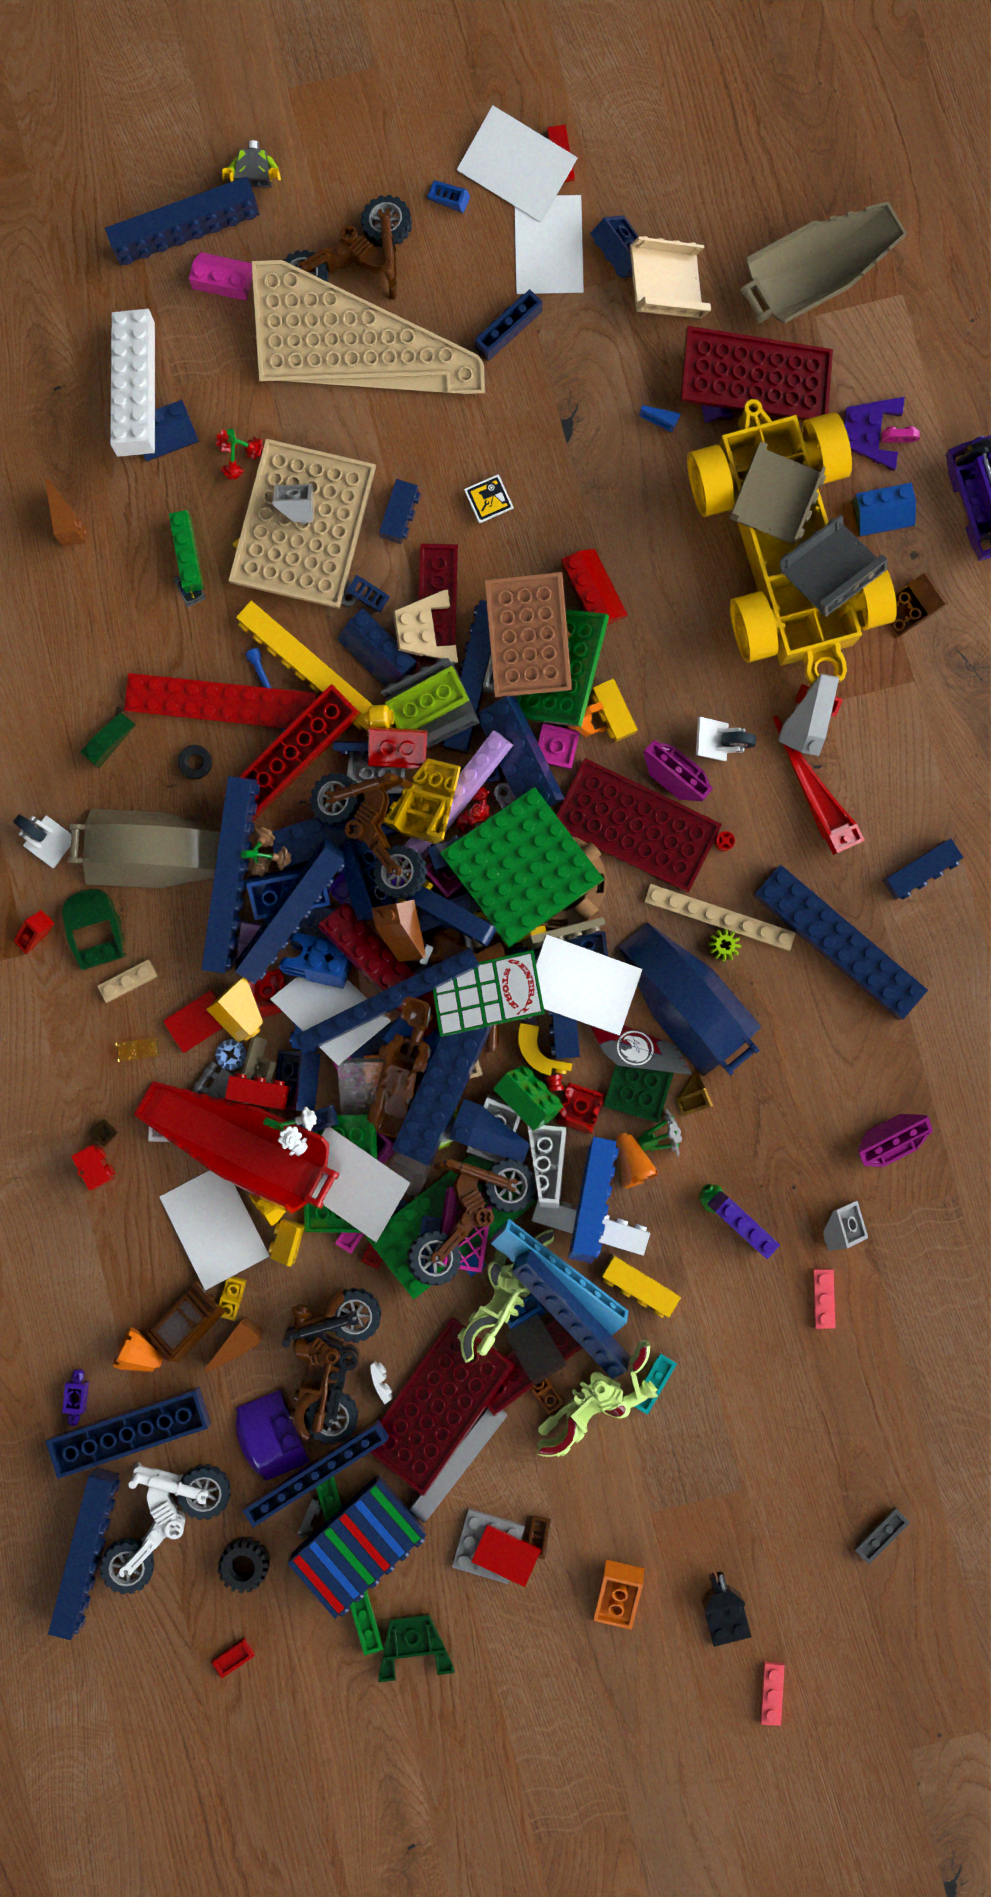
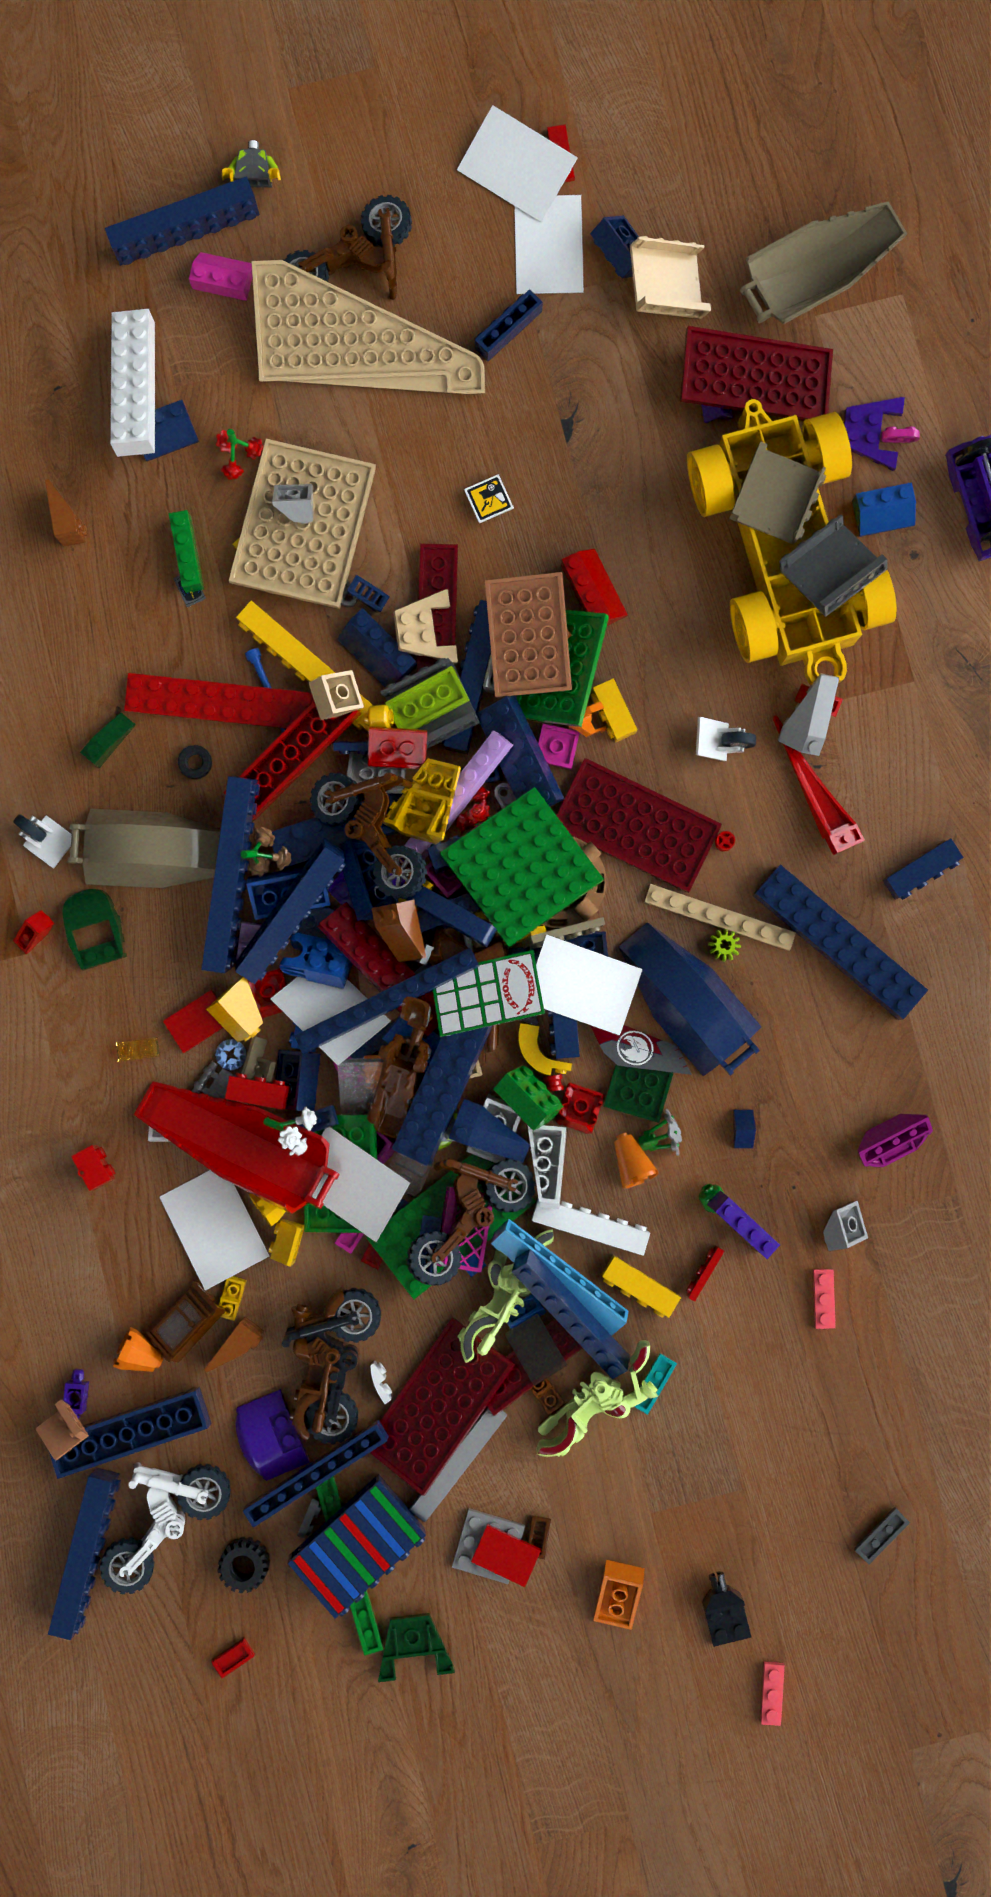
(61, 1431): none -> nougat bracket
(104, 1132): dark brown plate -> none
(128, 981): tan plate -> none
(336, 694): none -> tan slope
(399, 511): dark blue brick -> none
(459, 201): blue slope -> none
(592, 1200): blue brick -> none
(660, 417): blue slope -> none
(676, 772): magenta wedge -> none
(693, 1096): pearl gold slope -> none
(704, 1272): none -> red plate
(744, 1128): none -> dark blue slope
(916, 604): reddish brown slope -> none

